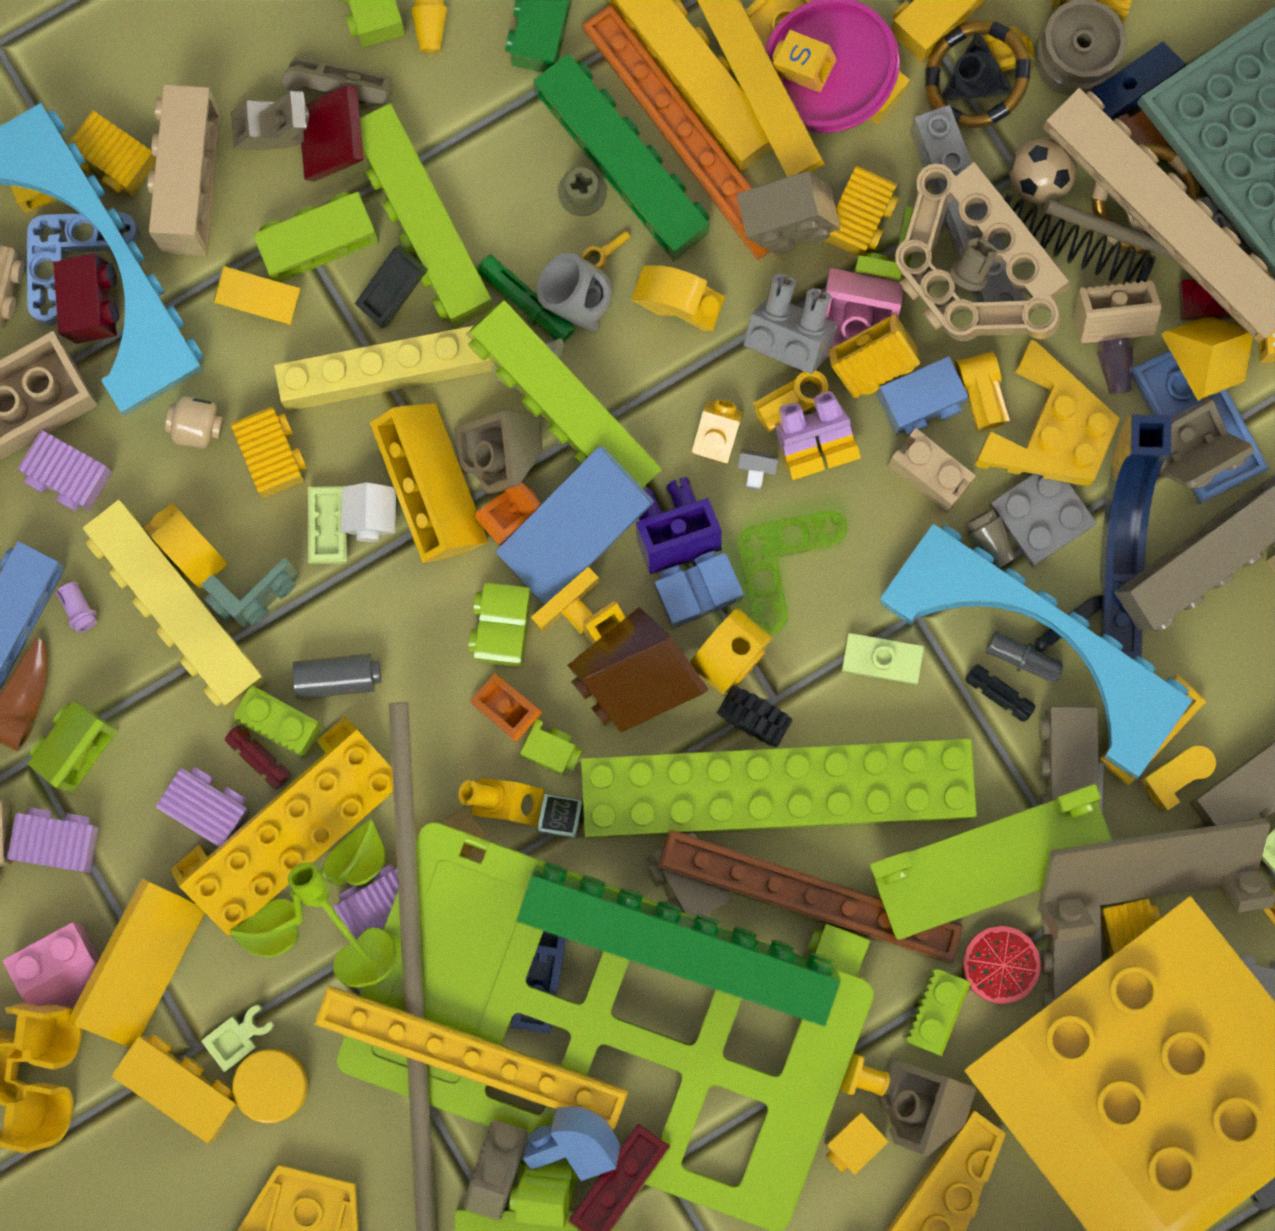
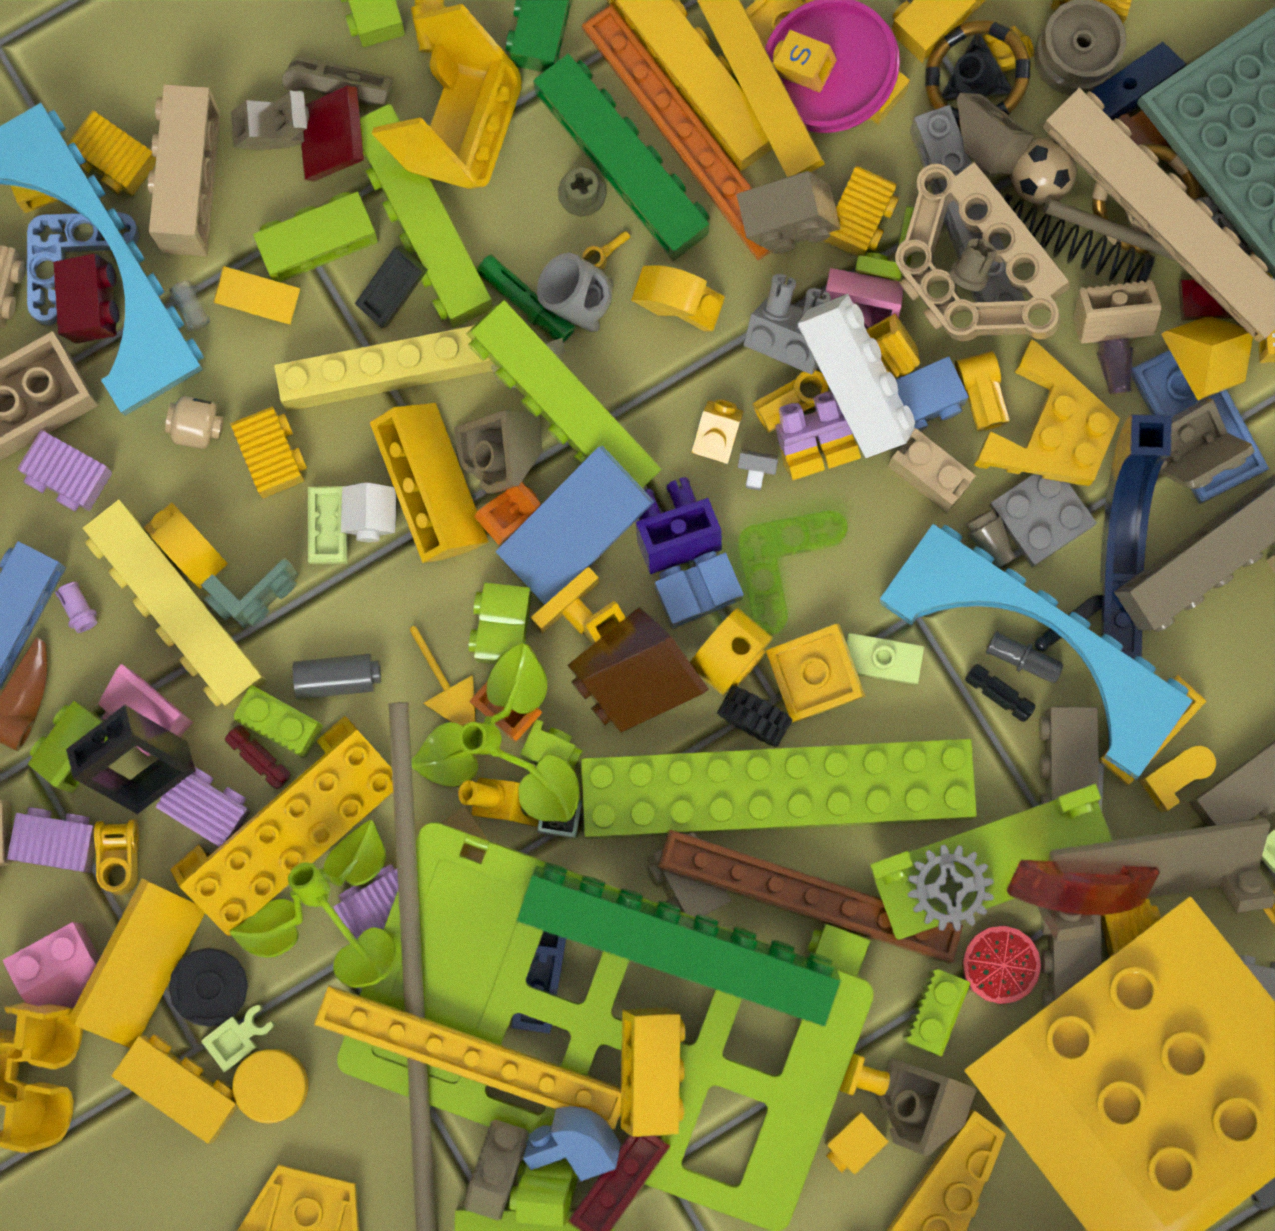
(115, 853): none -> yellow piece
(125, 730): none -> black window
(133, 691): none -> bright pink slope
(189, 305): none -> clear pin
(208, 986): none -> black tile
(449, 750): none -> lime plant
(453, 701): none -> yellow piece
(472, 110): none -> yellow windscreen
(651, 1071): none -> yellow brick
(815, 673): none -> yellow plate
(857, 375): none -> white brick
(970, 884): none -> light grey gear
(990, 135): none -> dark tan slope
(1081, 893): none -> clear red slope

